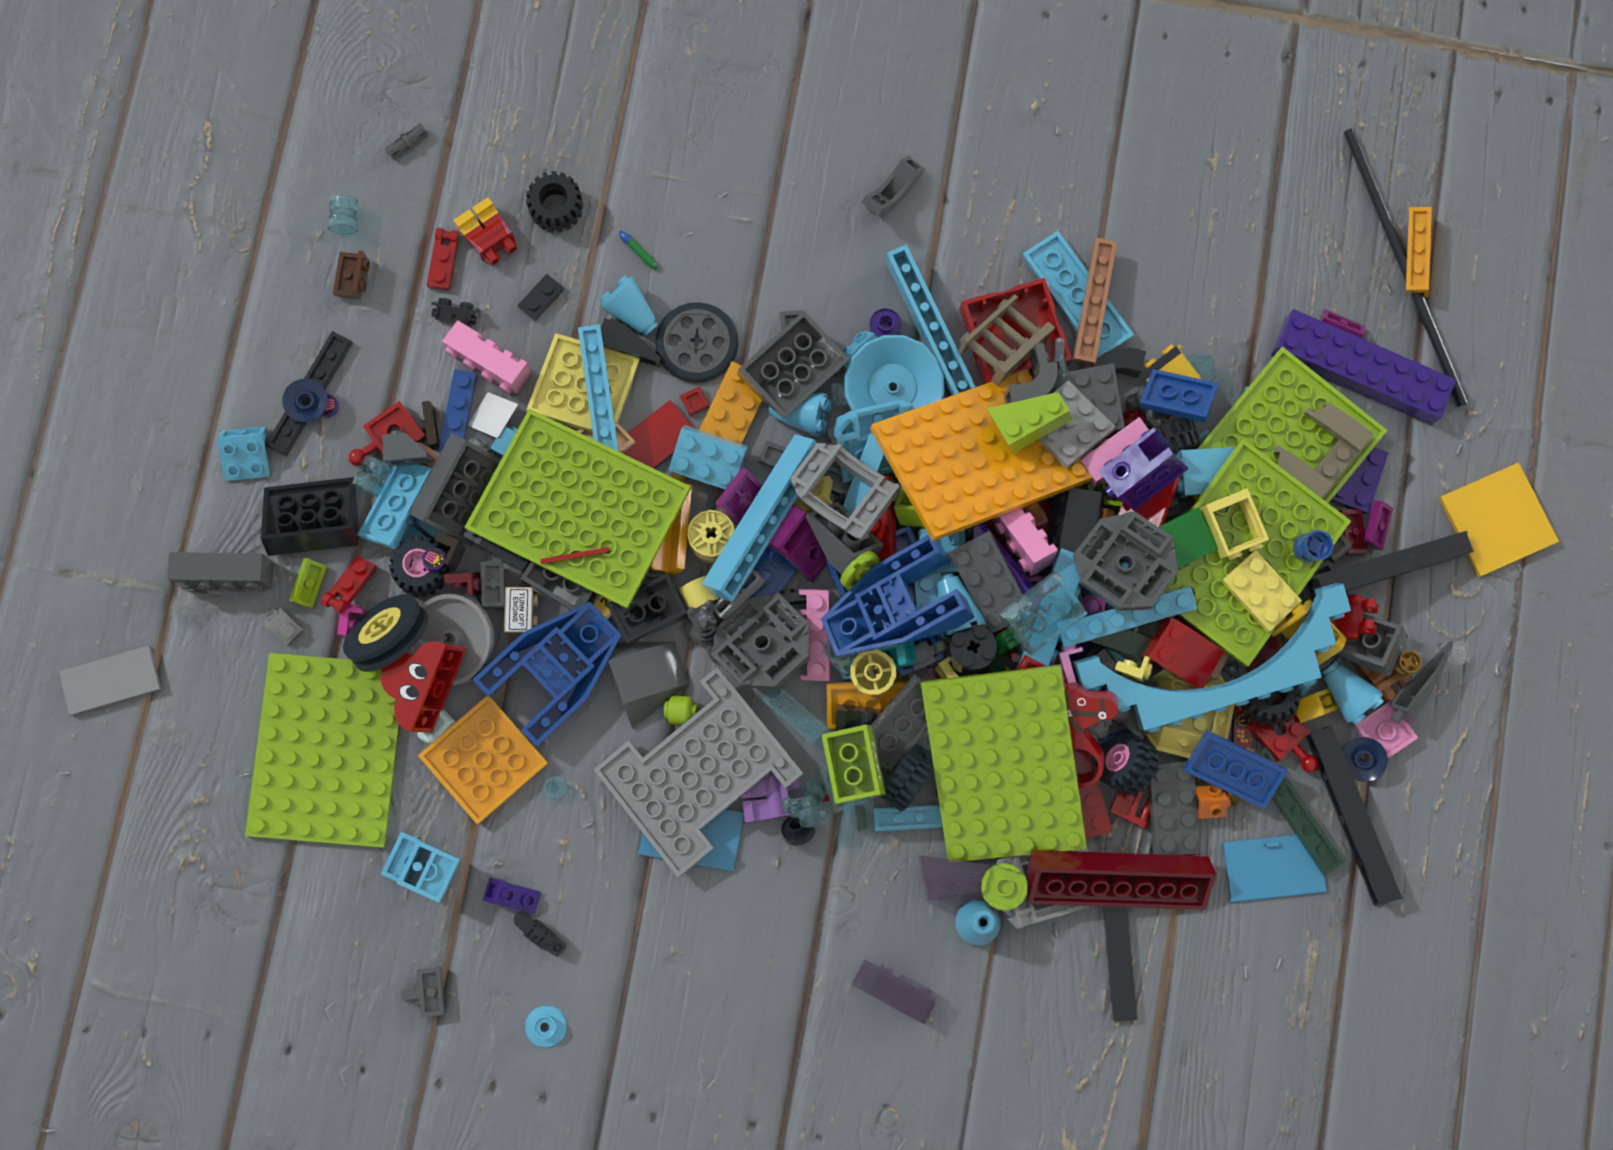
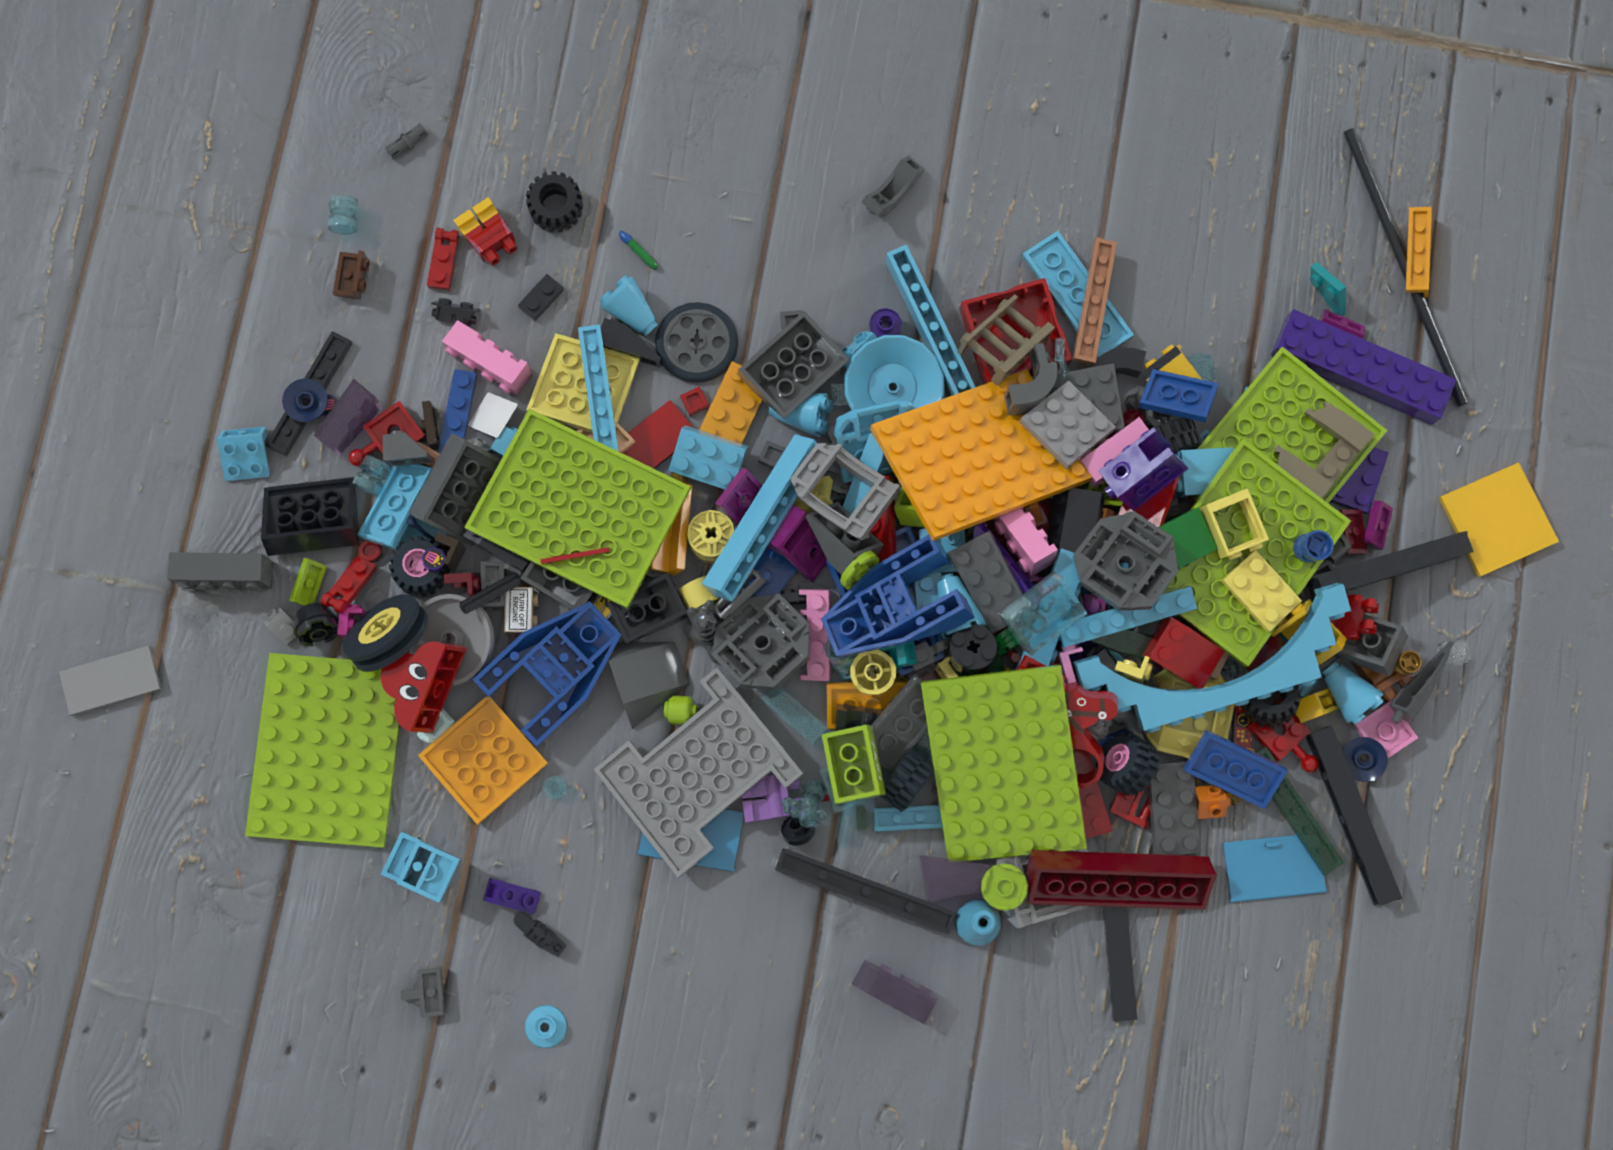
(315, 623): none -> black cone
(347, 418): none -> clear purple wedge
(370, 551): none -> red tile
(490, 593): none -> black axle
(865, 891): none -> black tile
(1029, 419): lime wedge -> none
(1329, 287): none -> teal wing

